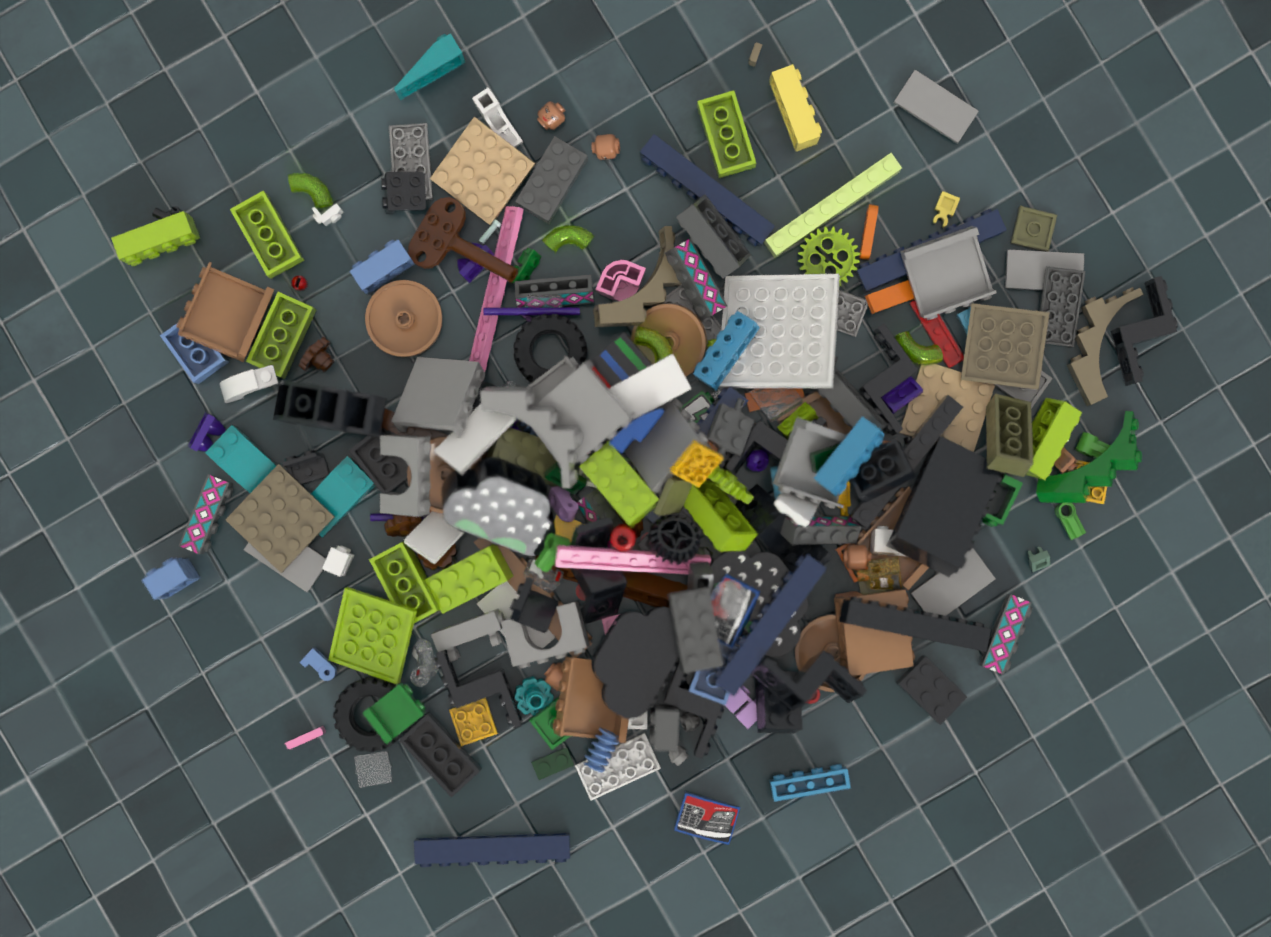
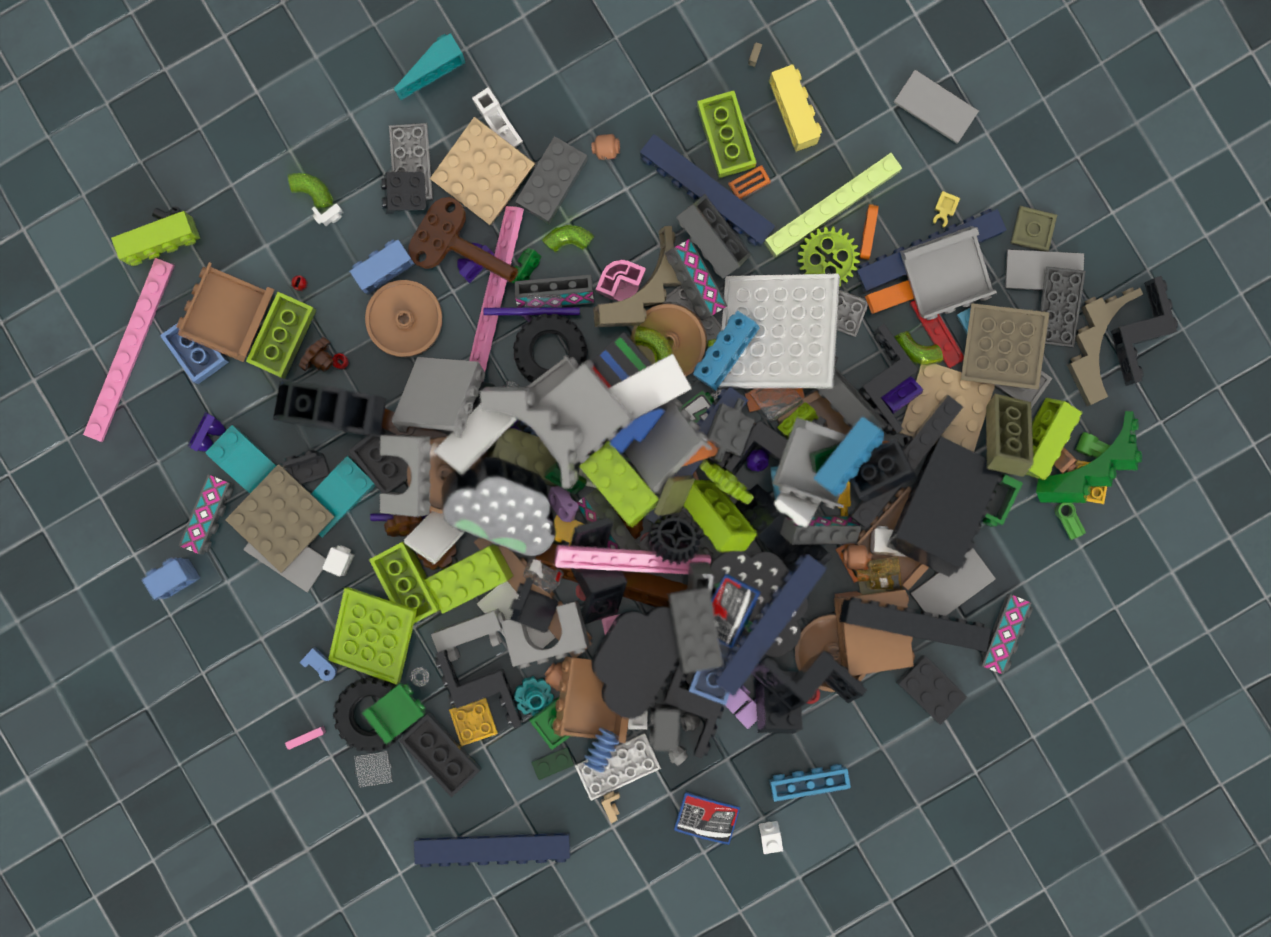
(128, 350): none -> bright pink plate
(241, 384): white arch -> none
(267, 234): lime brick -> none
(336, 357): none -> red hinge
(425, 659): clear leg -> none
(491, 229): light aqua piece -> none
(547, 556): bright green piece -> none
(551, 115): nougat head -> none
(611, 809): none -> tan bracket
(621, 543): red head -> none
(696, 463): yellow tile -> none
(729, 599): clear dish -> none
(735, 190): none -> orange tile
(770, 837): none -> white bracket
(1039, 560): sand green tile -> none

